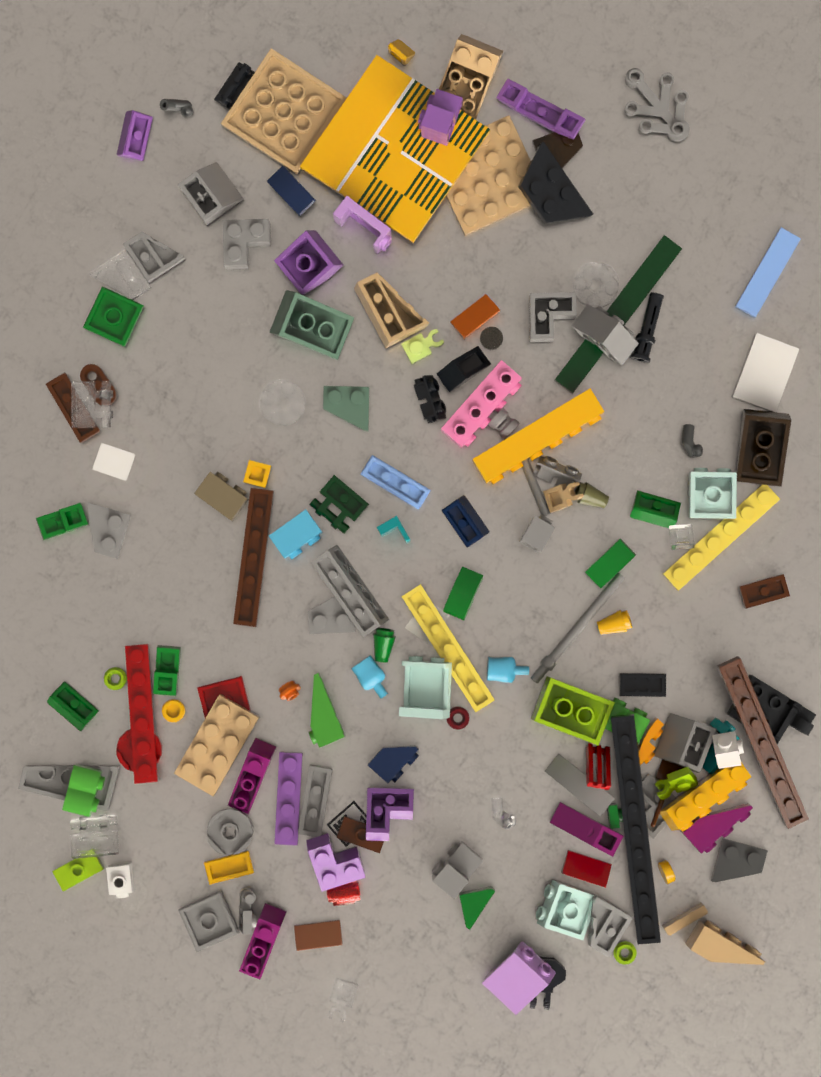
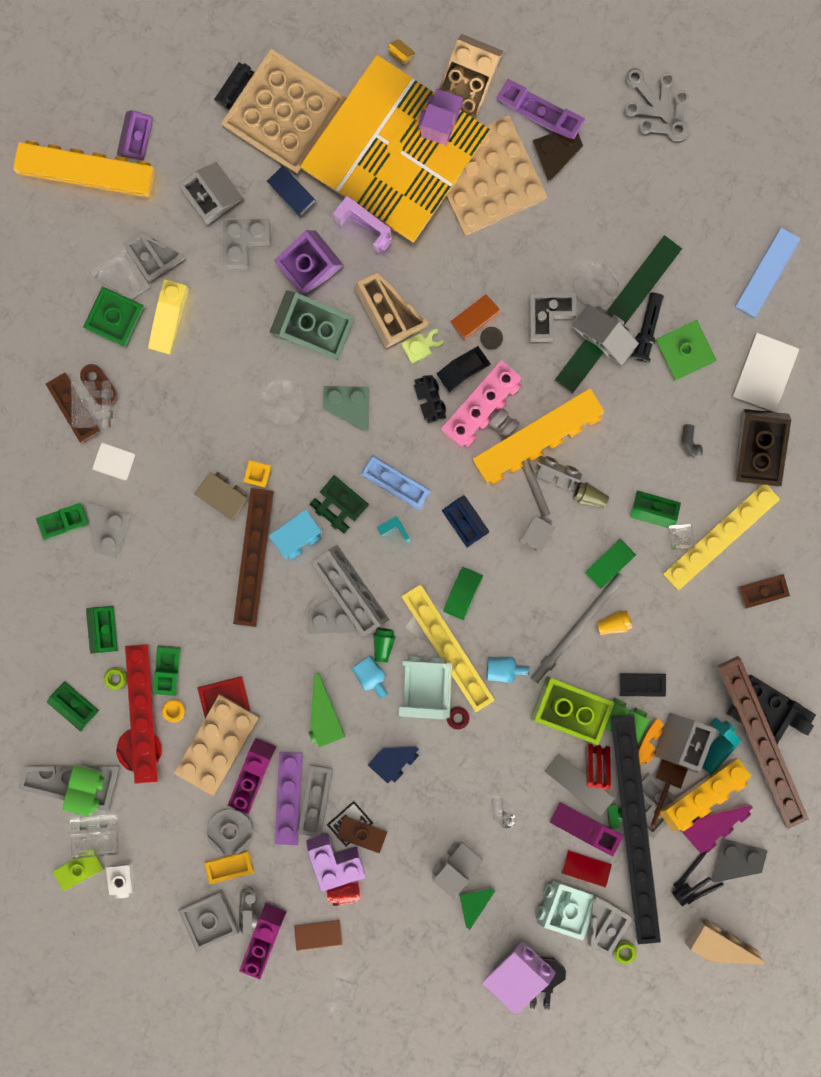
(84, 169): none -> yellow brick
(101, 629): none -> green slope
(167, 316): none -> light yellow slope
(177, 105): dark grey arm -> none
(289, 691): orange plate -> none
(386, 805): medium lavender brick -> none
(551, 190): black wing -> none
(561, 496): tan plate -> none
(666, 872): yellow tile -> none
(679, 781): lime plate -> none
(684, 893): none -> black plant
(685, 350): none -> bright green plate
(685, 919): tan tile -> none
(712, 494): light aqua plate -> none
(727, 749): white brick -> none

